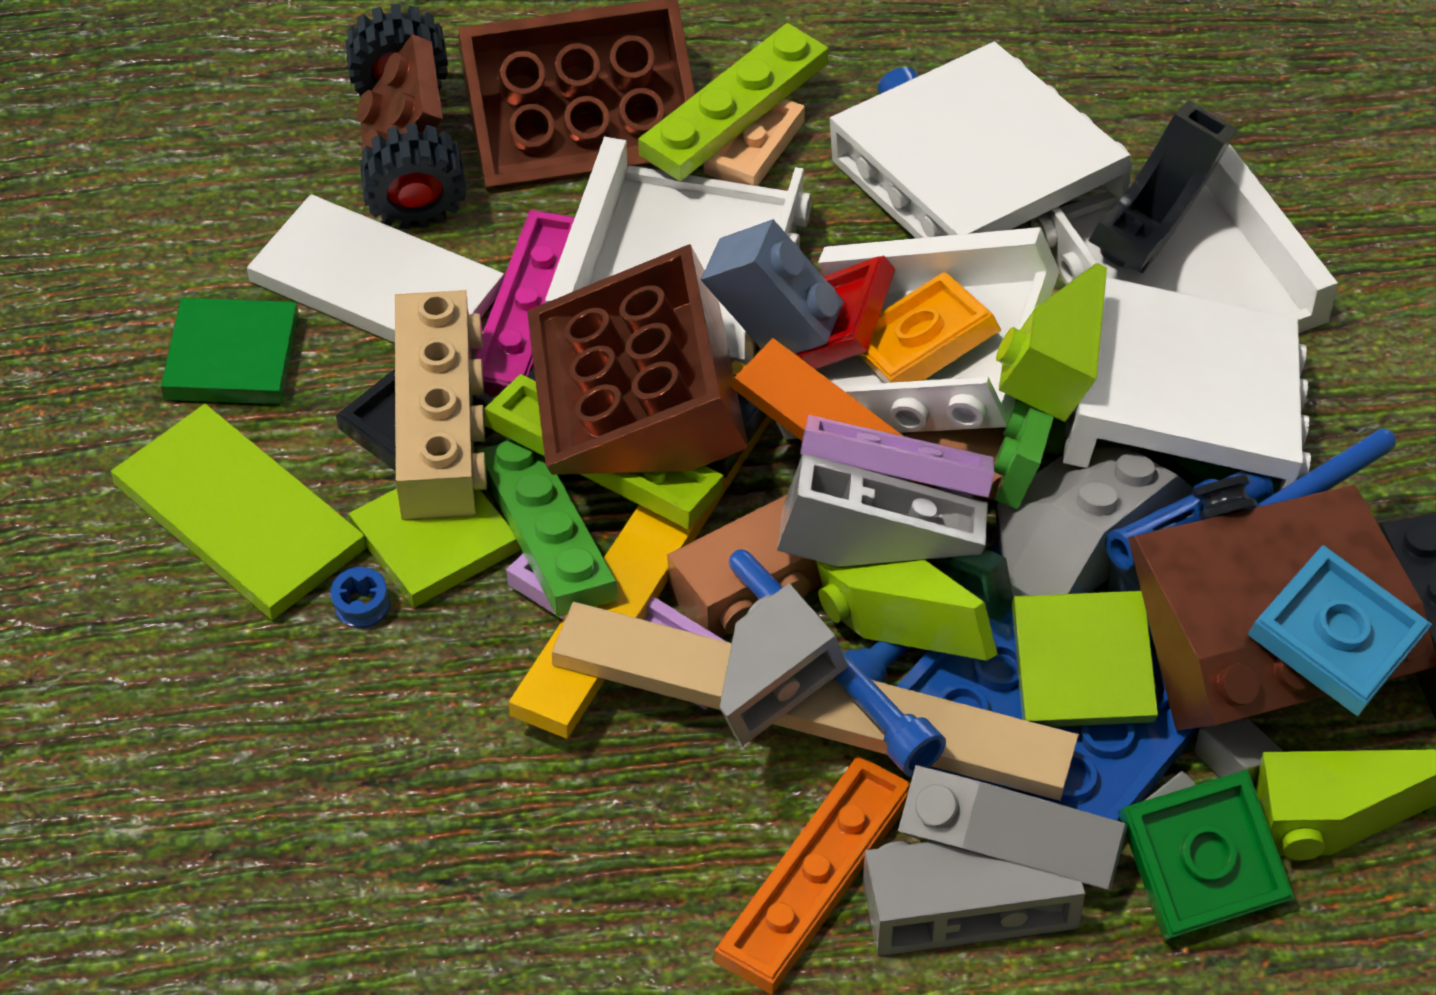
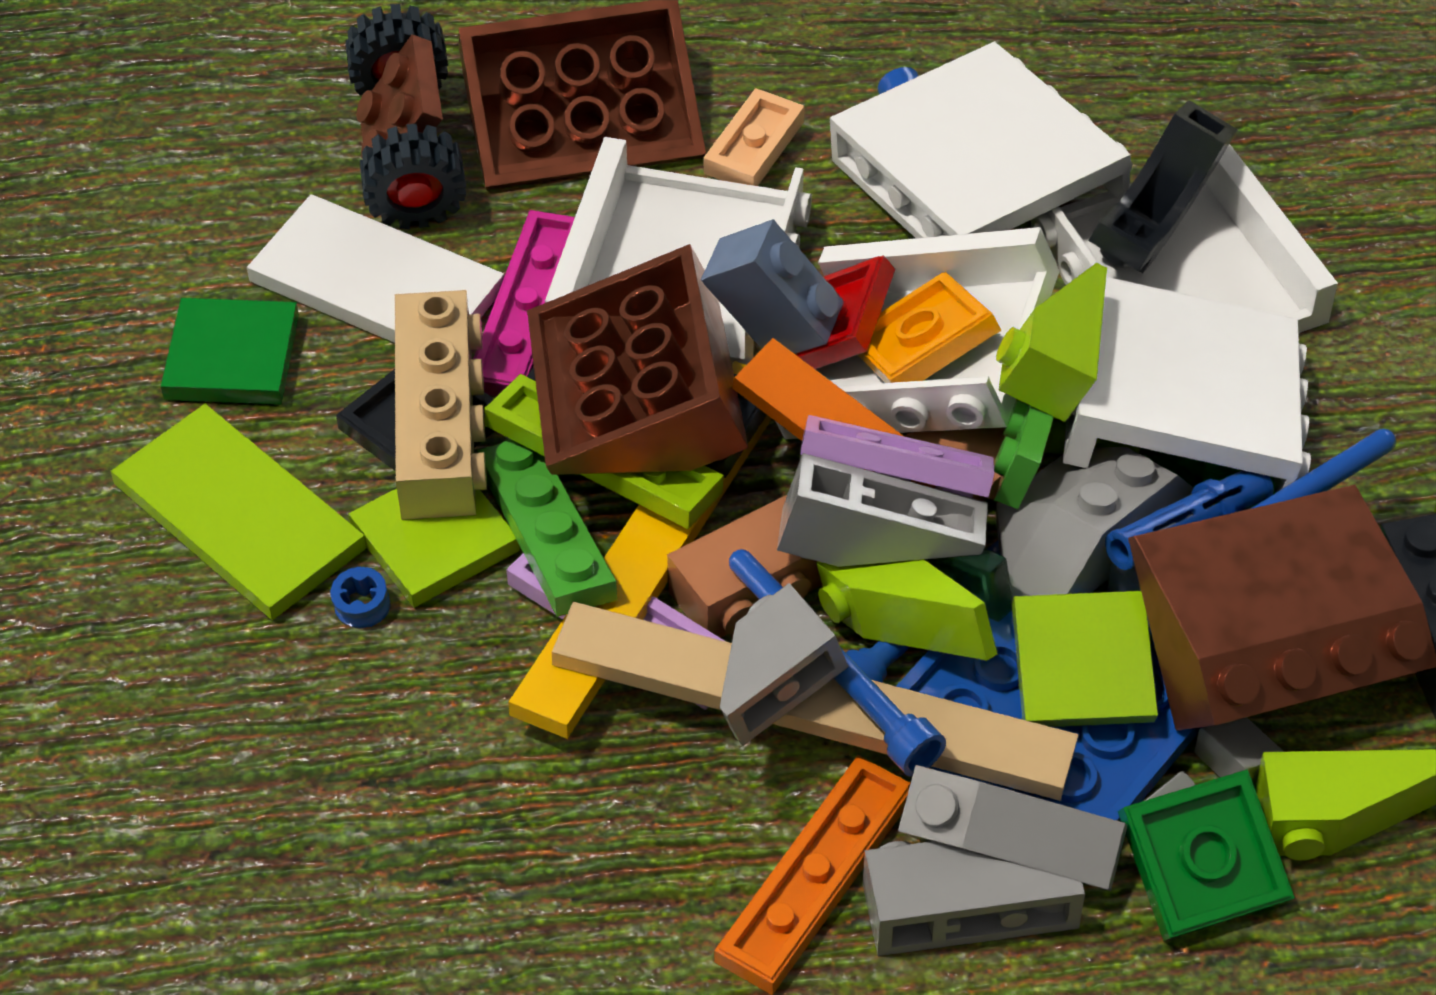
(733, 101): lime plate -> none
(1224, 497): black bush -> none
(1339, 630): dark azure tile -> none

